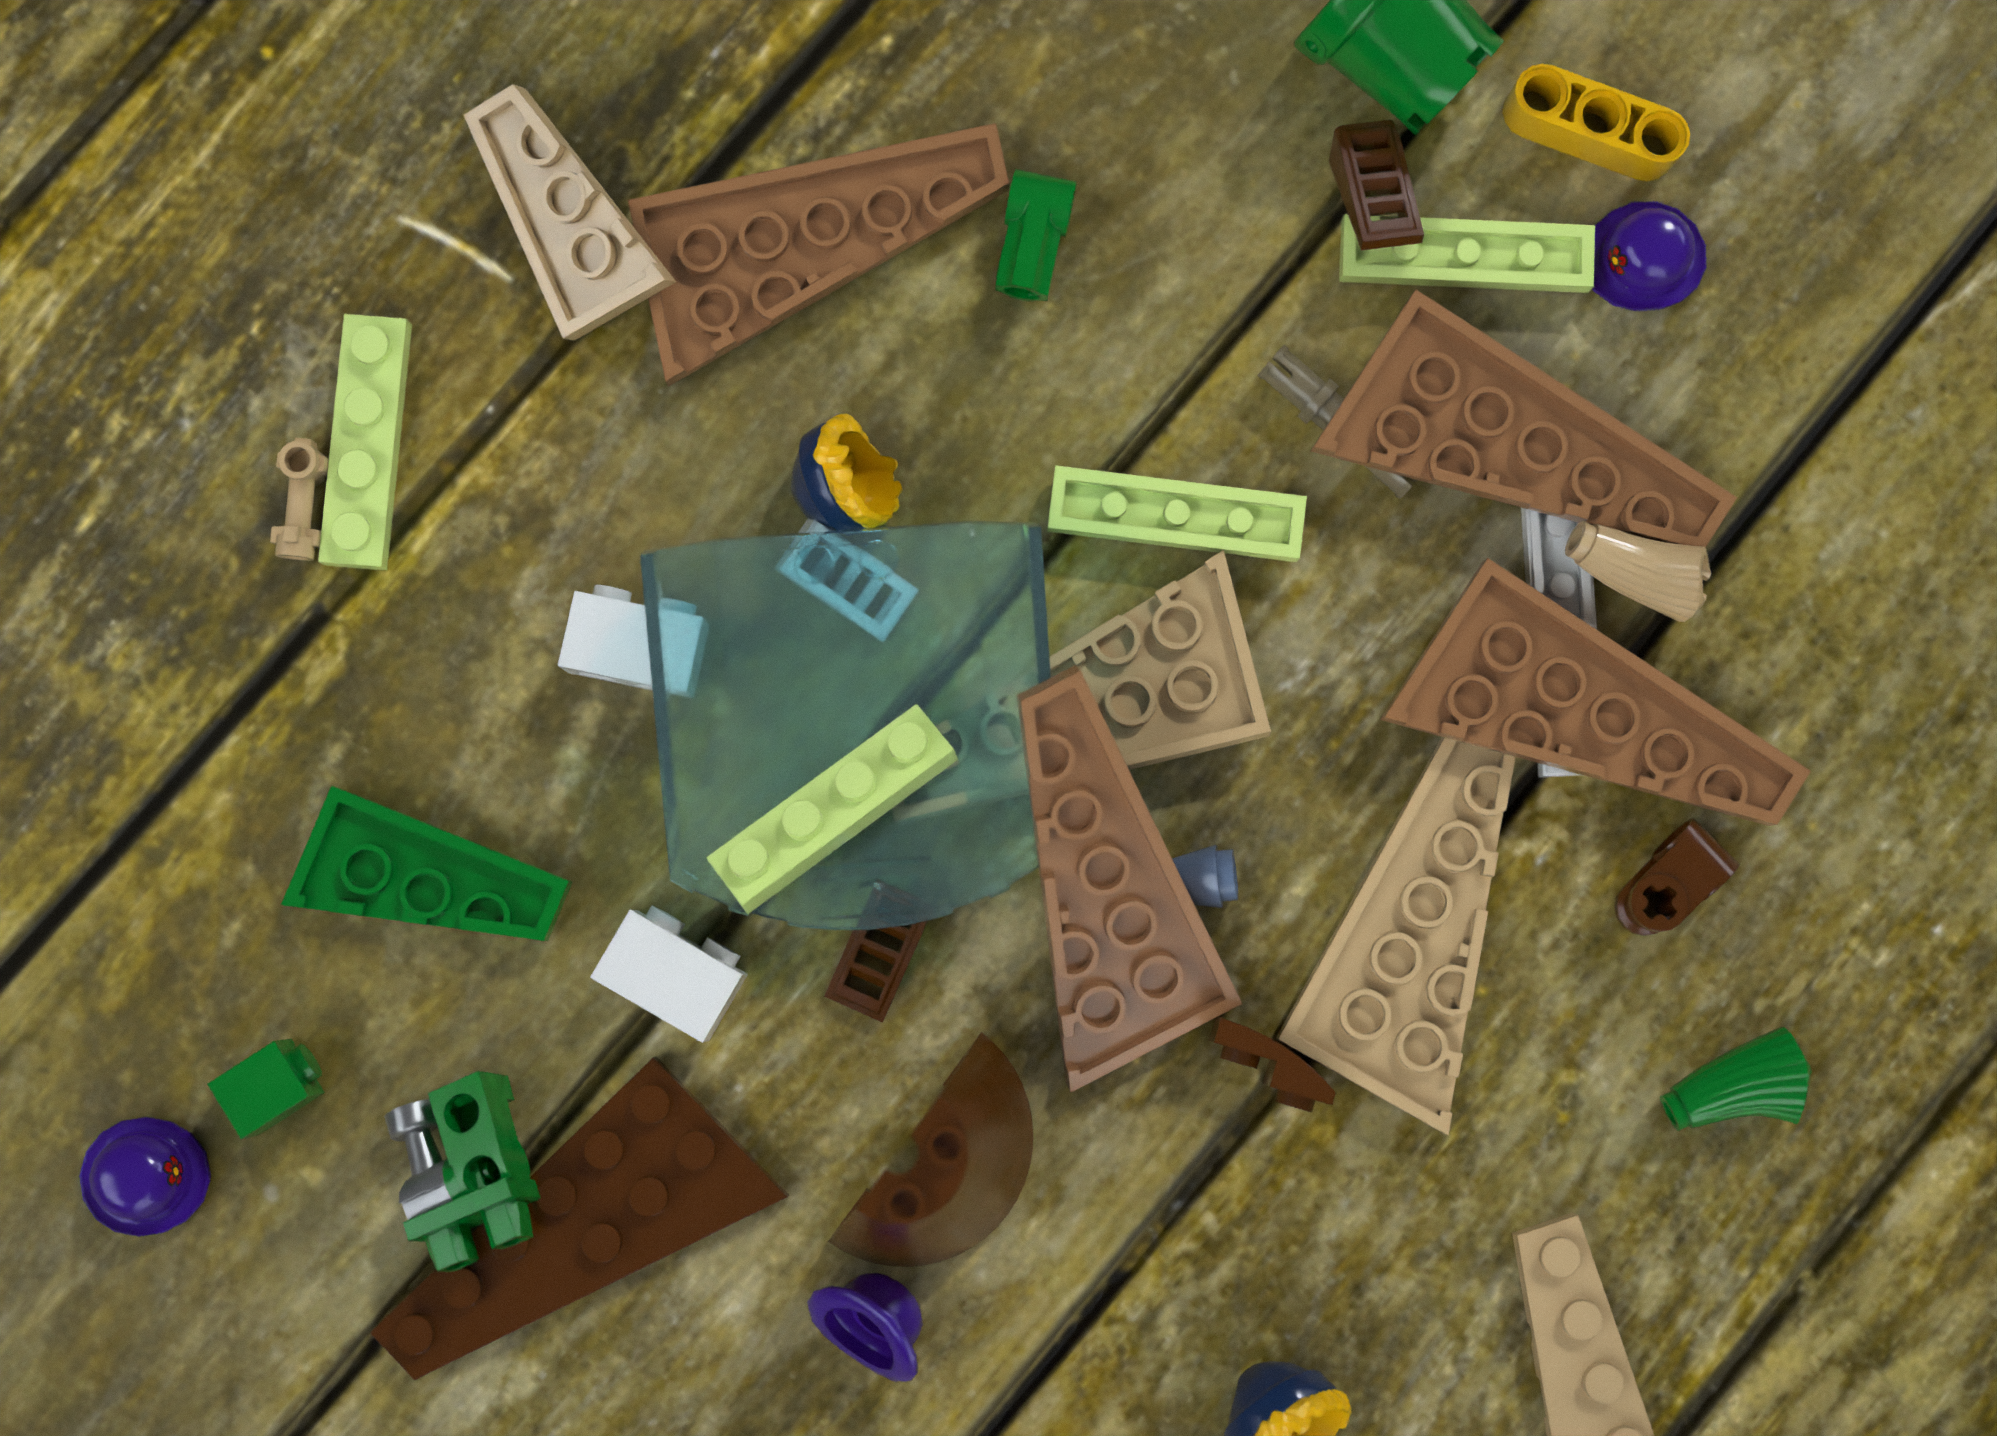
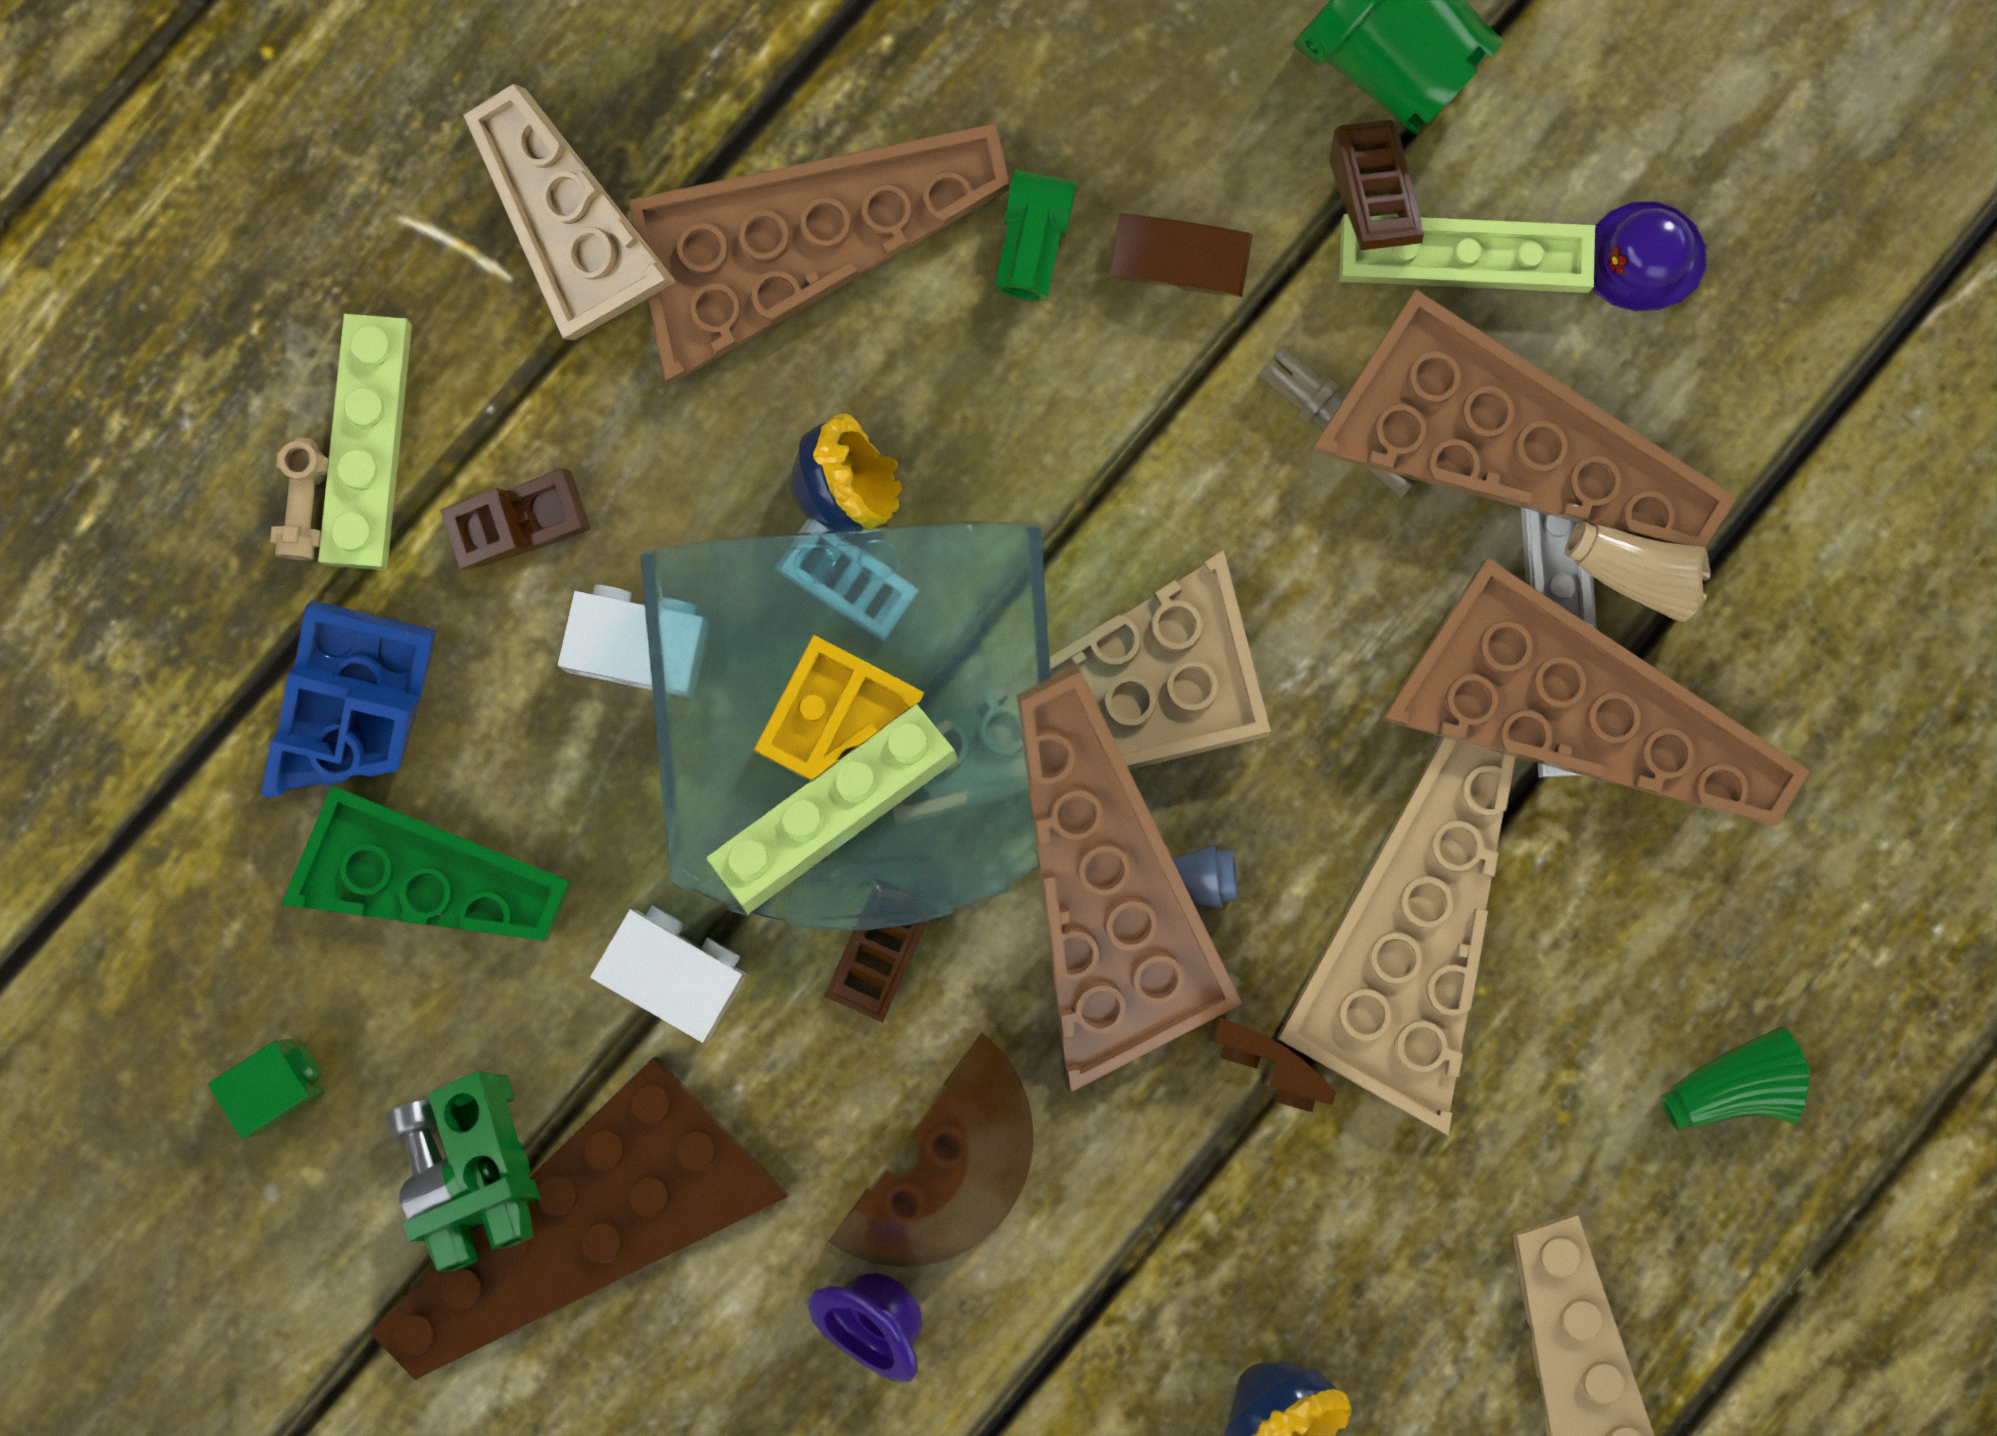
(144, 1176): dark purple hat -> none
(347, 698): none -> blue slope
(515, 519): none -> reddish brown slope
(830, 709): none -> yellow wing
(1177, 513): yellowish green plate -> none
(1181, 254): none -> reddish brown slope
(1624, 115): yellow beam -> none
(1681, 874): reddish brown piece -> none

